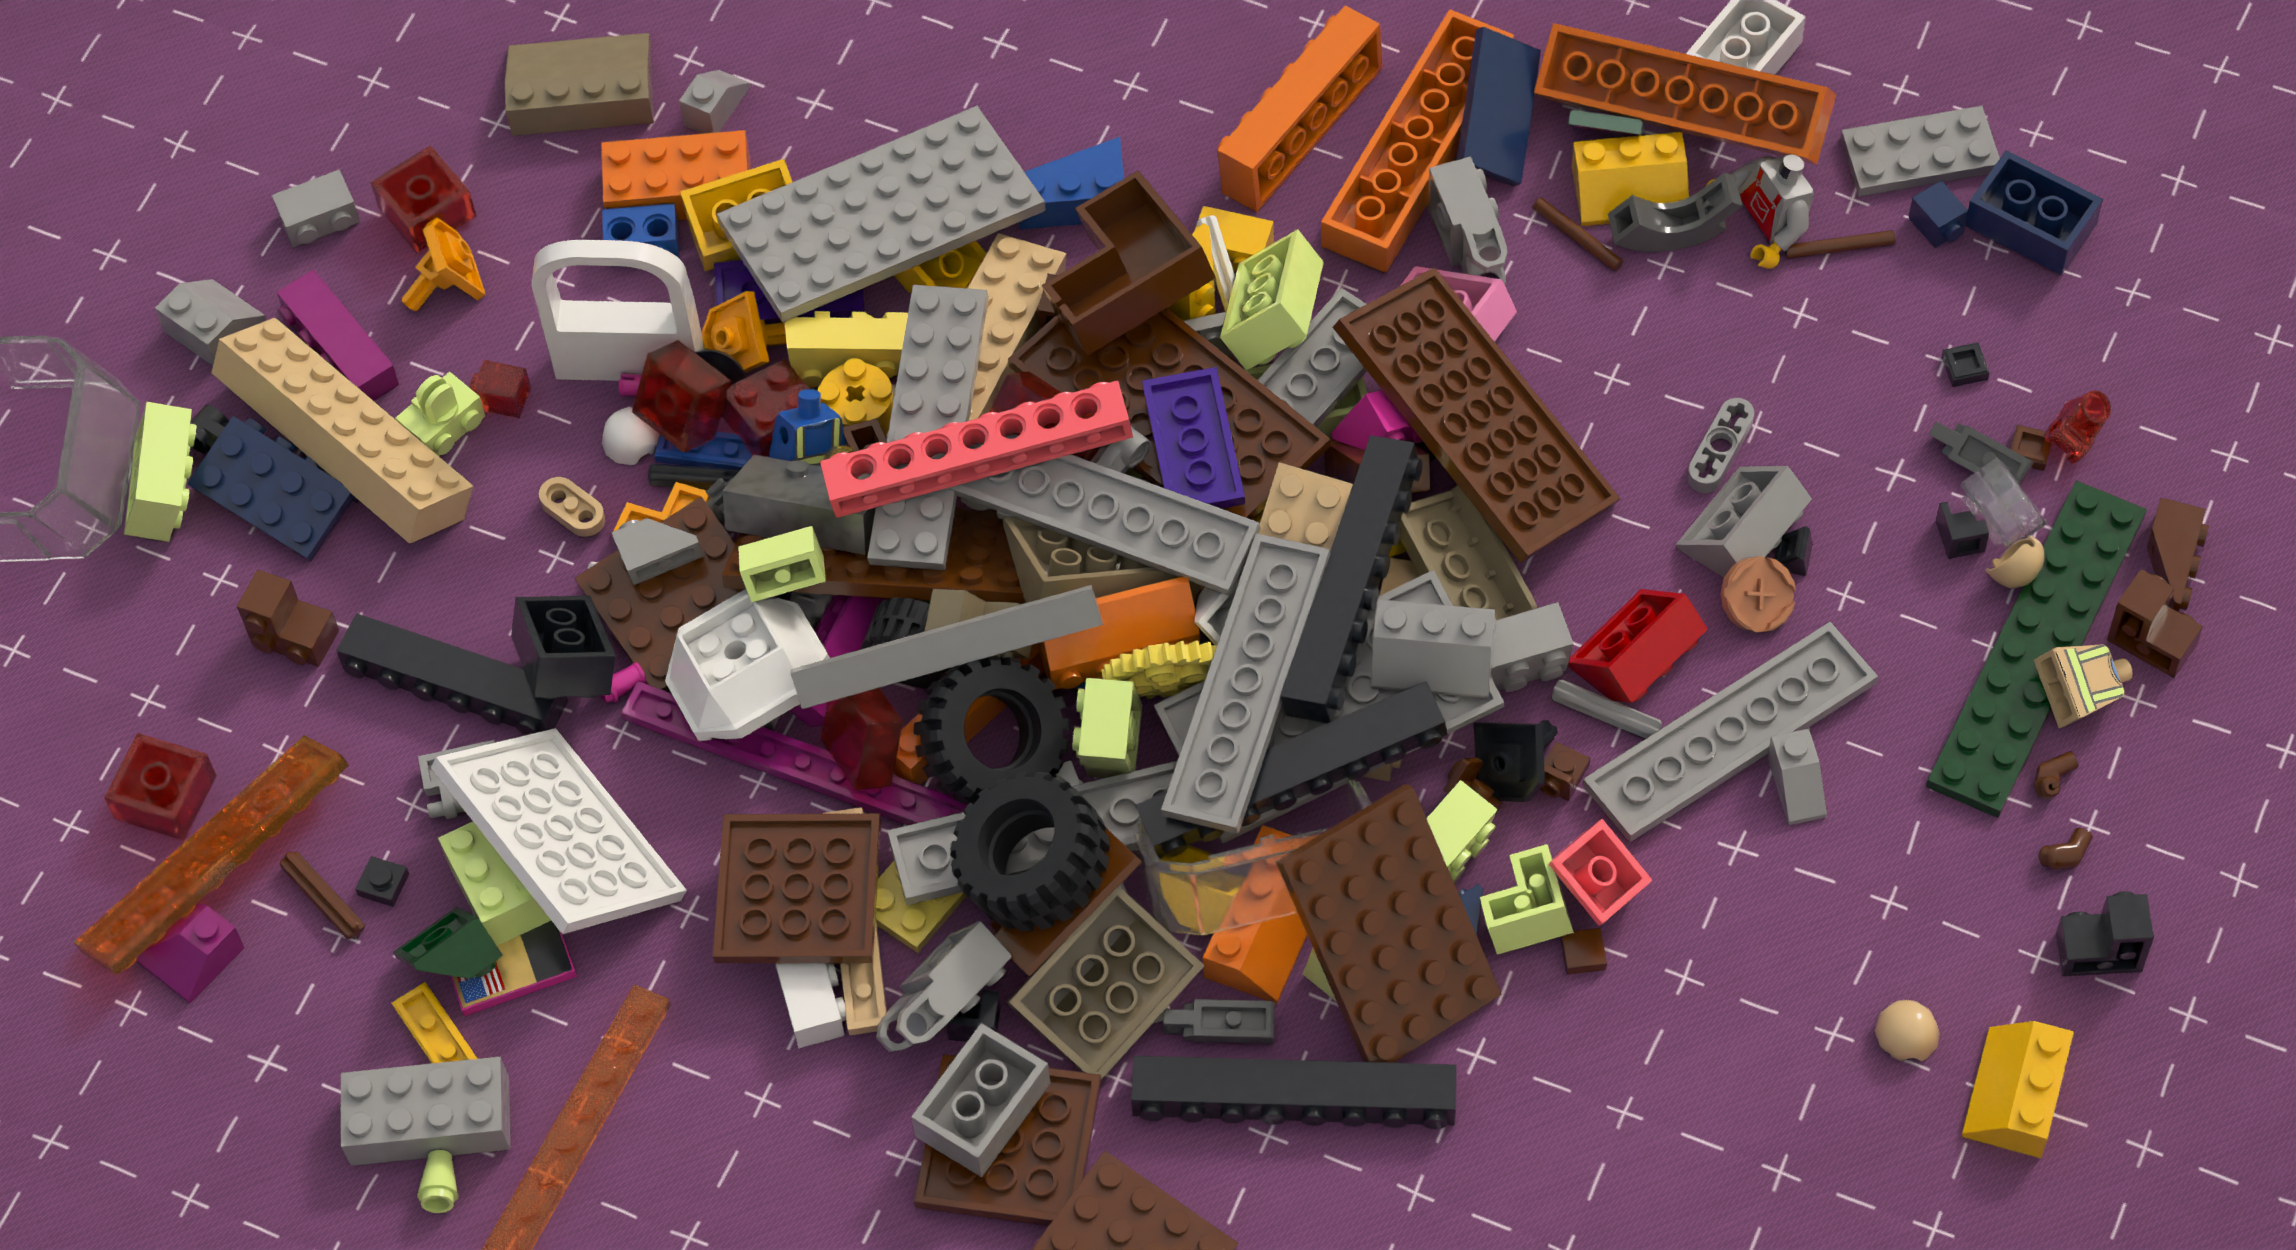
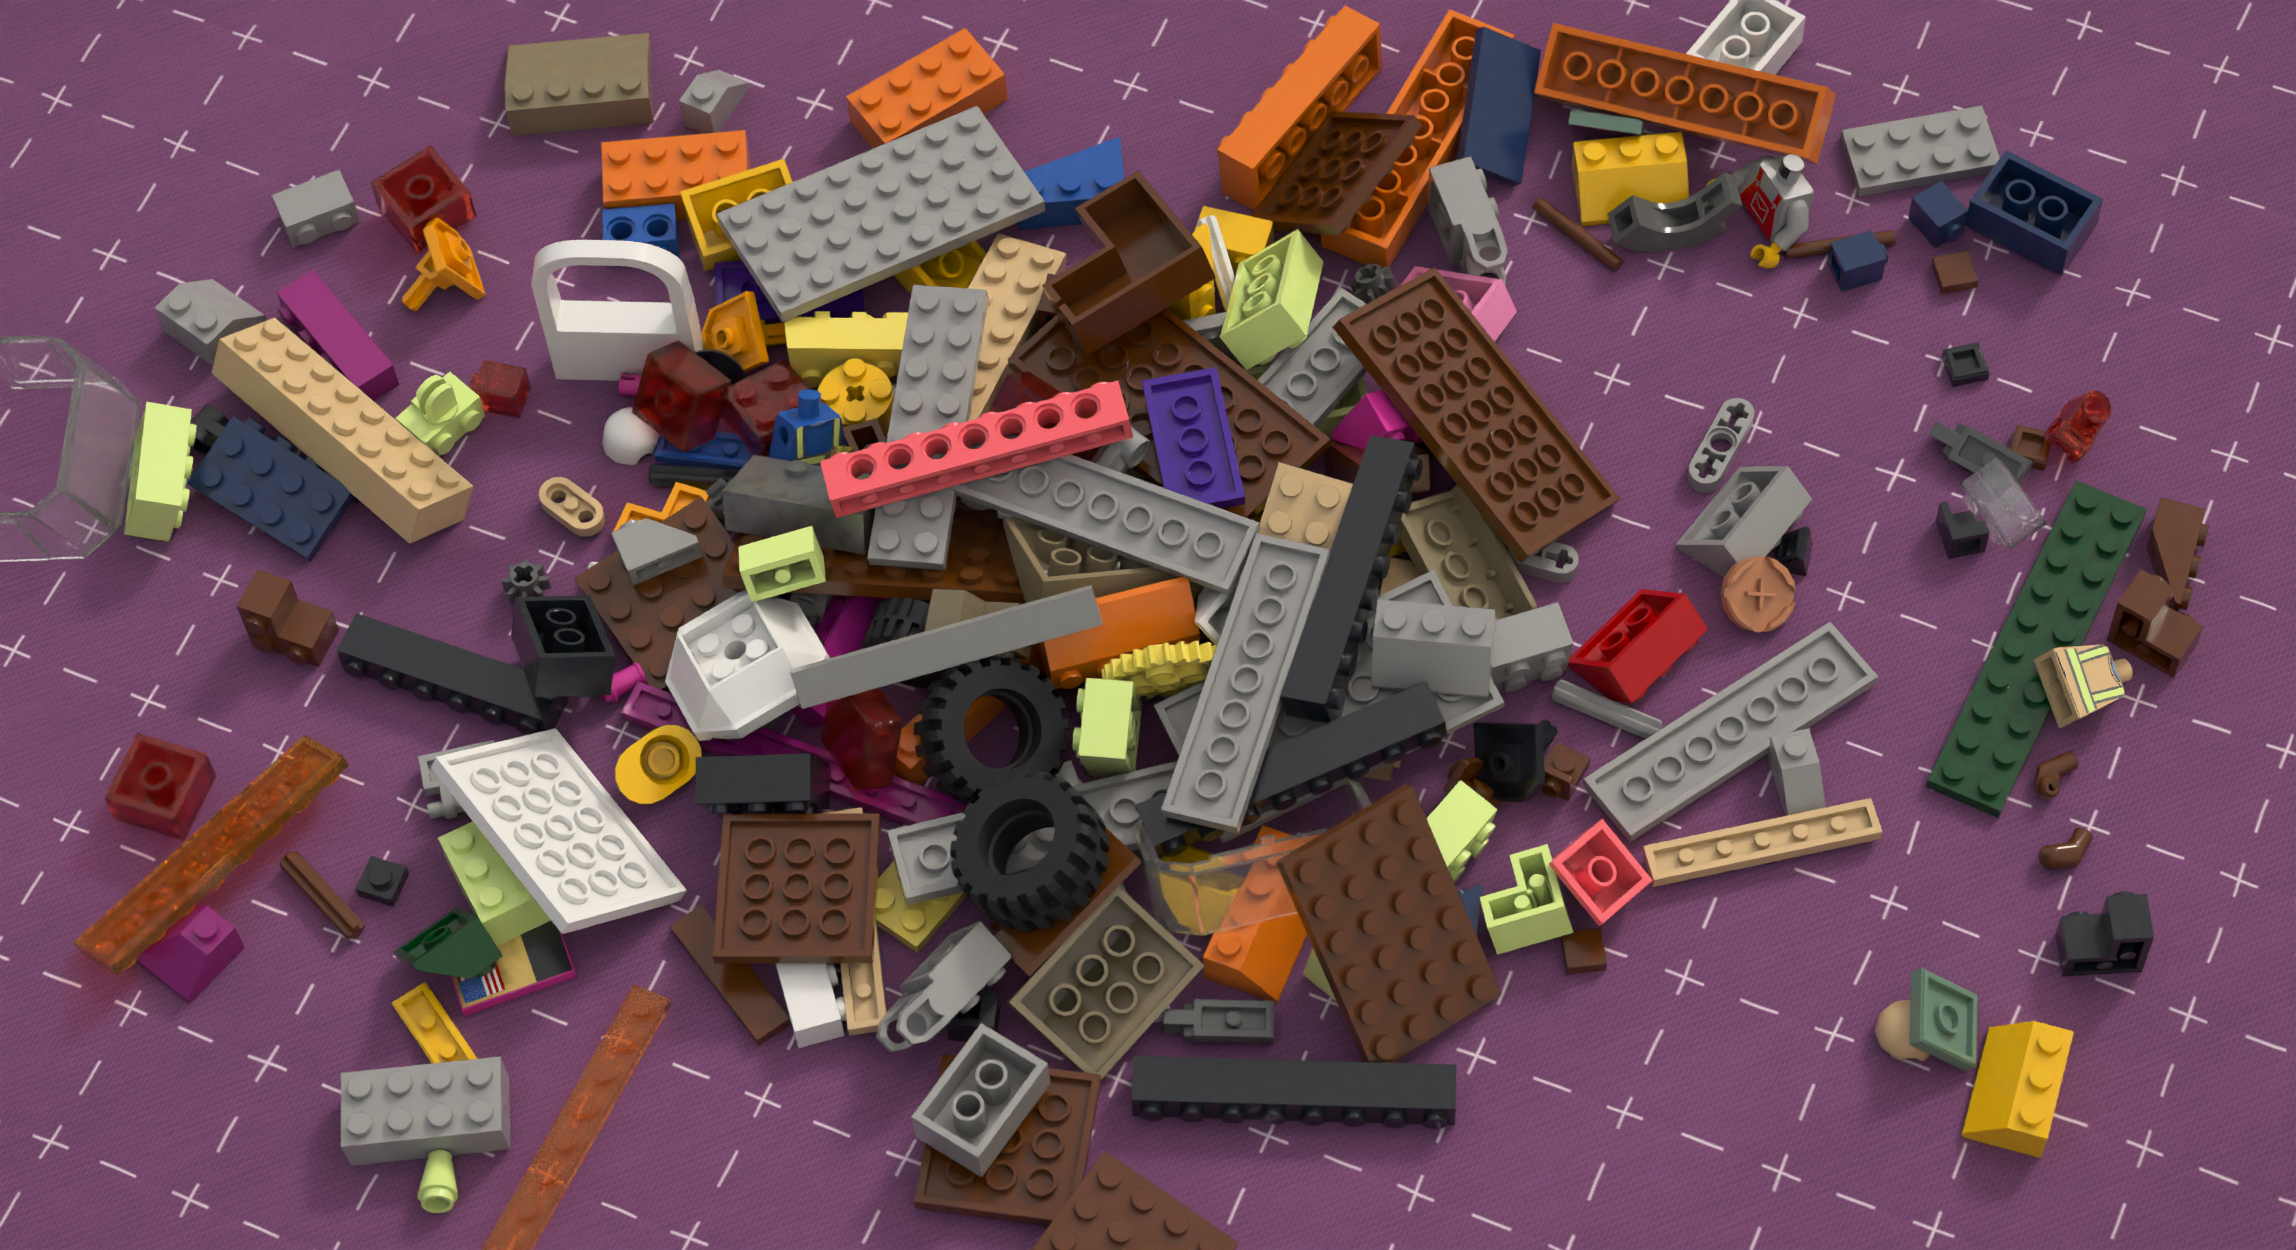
(525, 581): none -> dark grey gear
(657, 764): none -> yellow piece
(733, 981): none -> reddish brown tile
(763, 784): none -> black brick
(927, 90): none -> orange brick
(1337, 171): none -> reddish brown plate
(1373, 282): none -> dark grey gear
(1544, 563): none -> light grey beam
(1762, 842): none -> tan plate
(1857, 260): none -> dark blue brick
(1943, 1019): none -> sand green tile
(1954, 272): none -> reddish brown tile
(2018, 564): tan hair -> none

